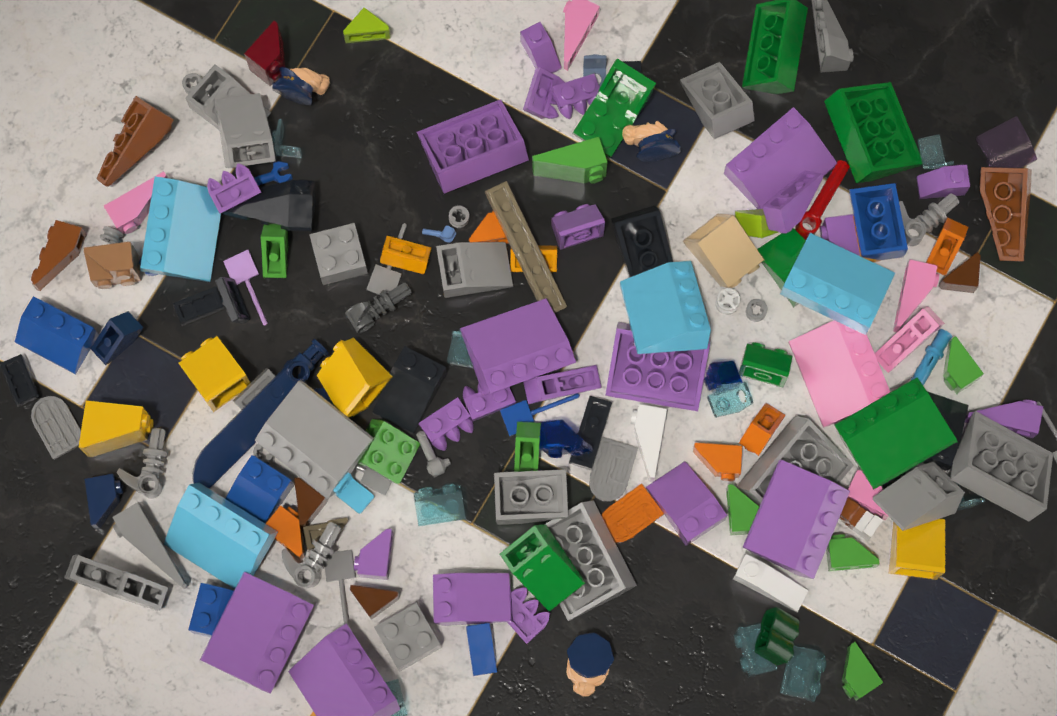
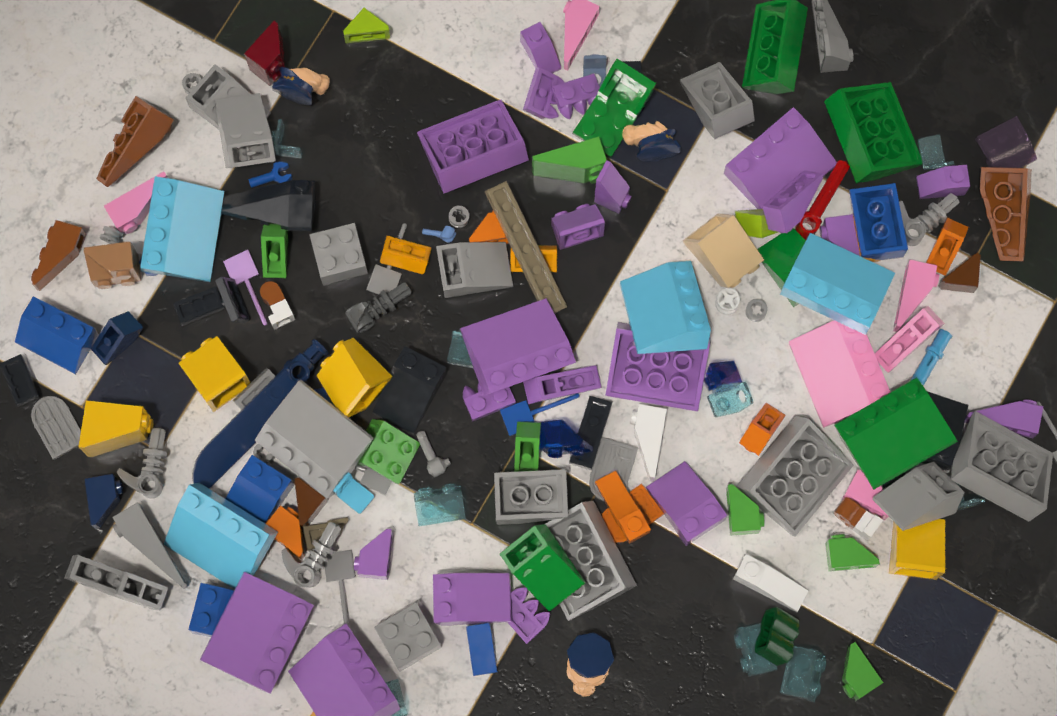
(233, 190): medium lavender plate -> none
(275, 299): none -> leg
(374, 600): reddish brown slope -> none
(446, 422): medium lavender plate -> none
(611, 189): none -> medium lavender slope
(622, 507): none -> orange slope
(642, 240): black slope -> none
(720, 459): orange slope -> none
(765, 364): green slope -> none
(796, 519): medium lavender slope -> none
(959, 367): bright green slope -> none

